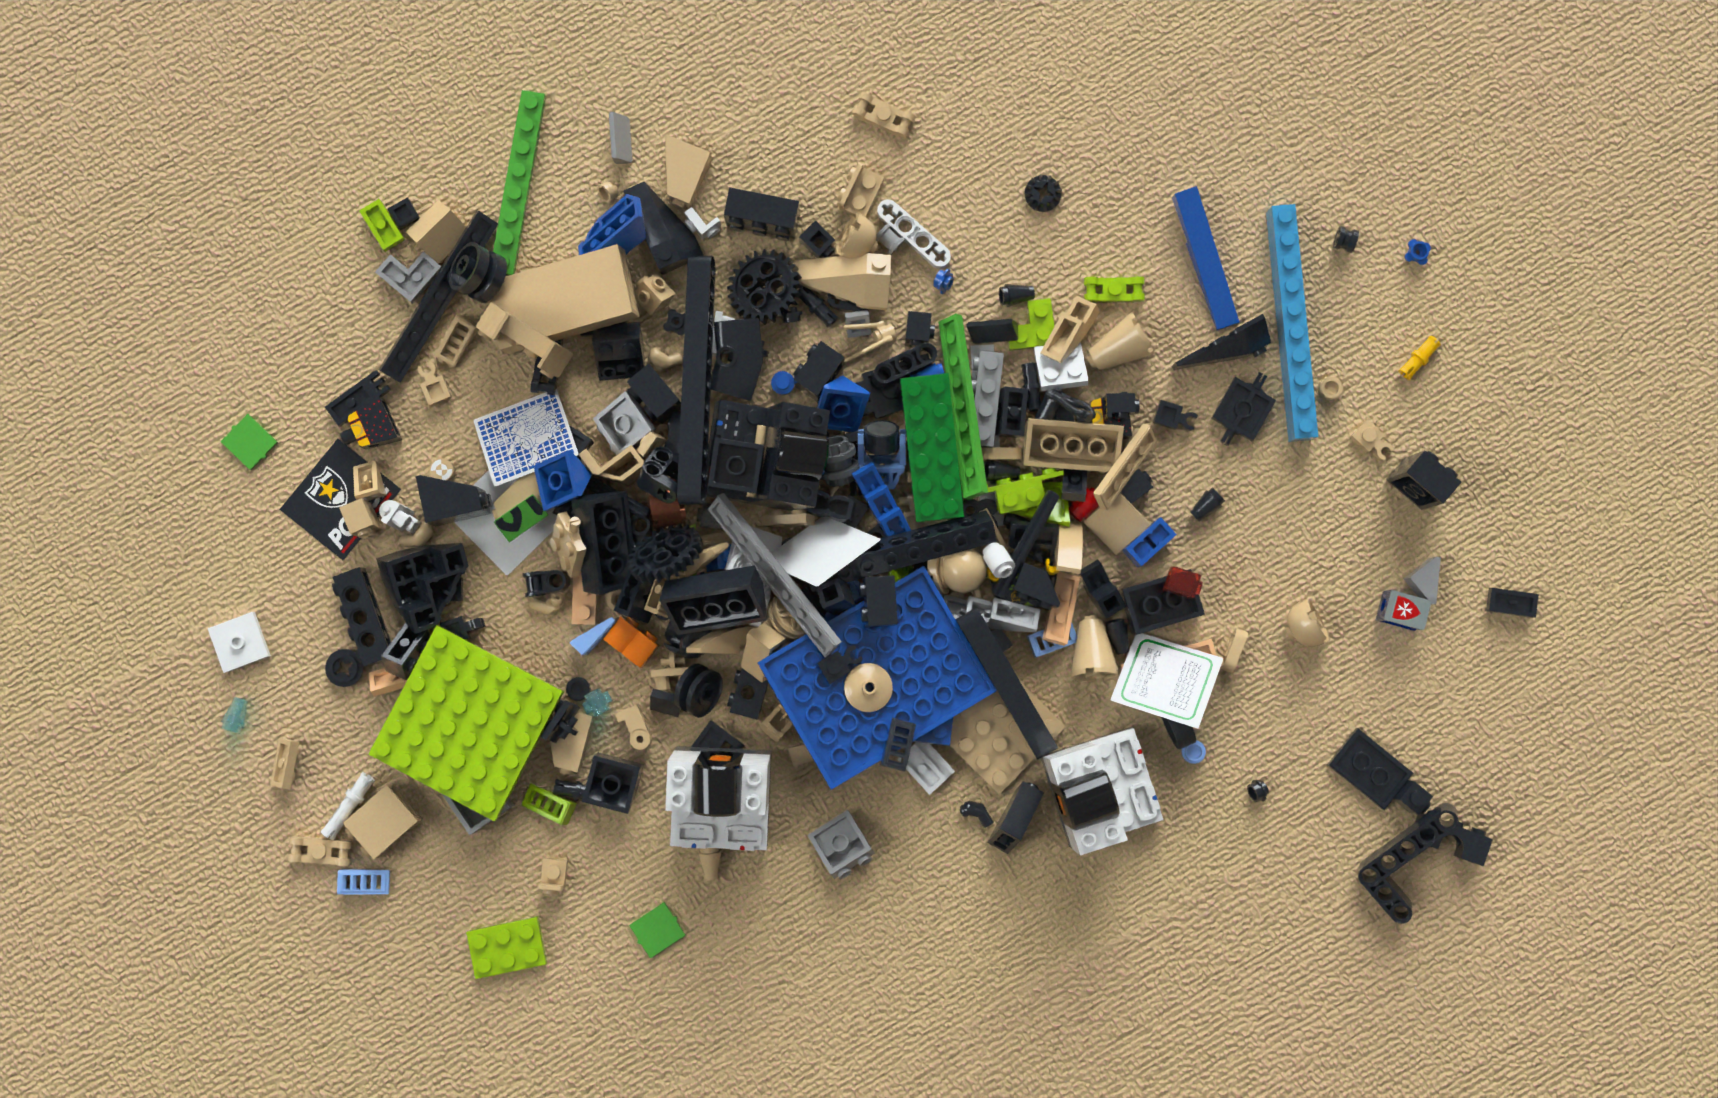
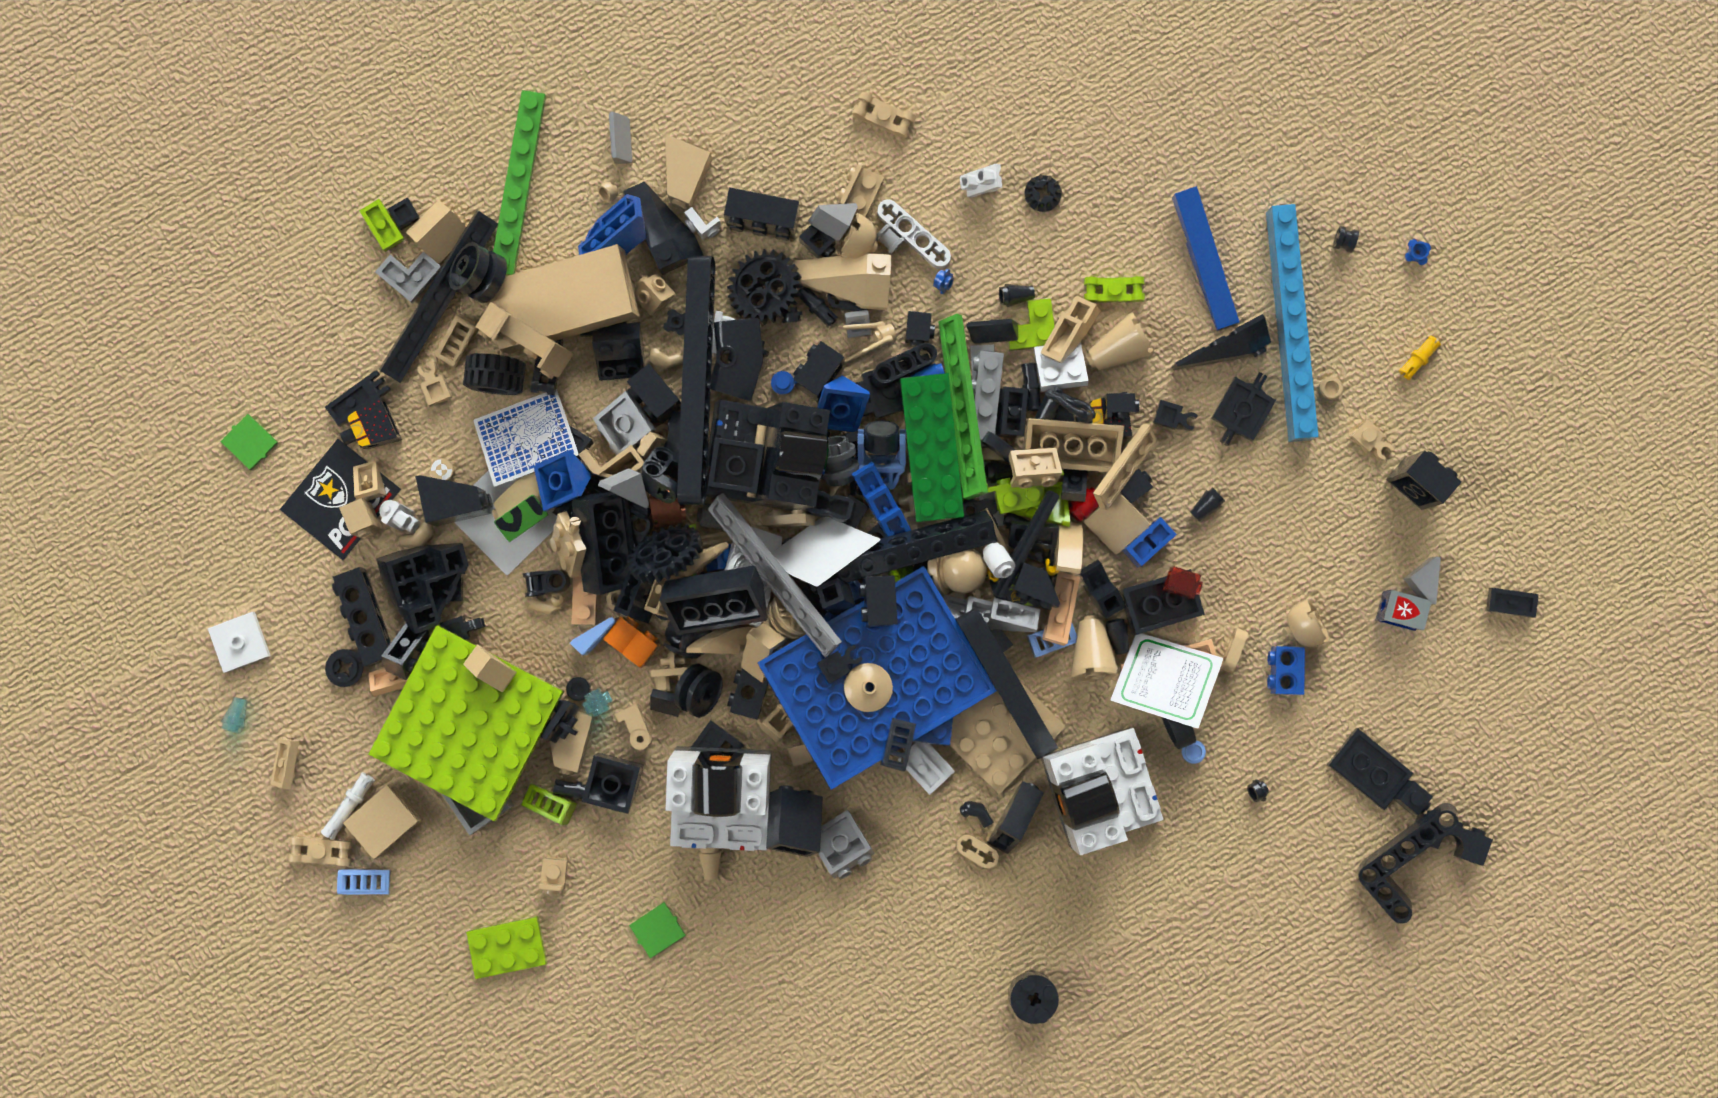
(489, 668): none -> tan slope
(494, 374): none -> black tyre
(627, 485): none -> light grey slope
(794, 821): none -> black brick
(833, 218): none -> light grey slope
(974, 856): none -> tan beam
(982, 180): none -> white hips
(997, 445): none -> black beam
(1027, 984): none -> black brick
(1035, 467): none -> tan bracket
(1294, 670): none -> blue brick

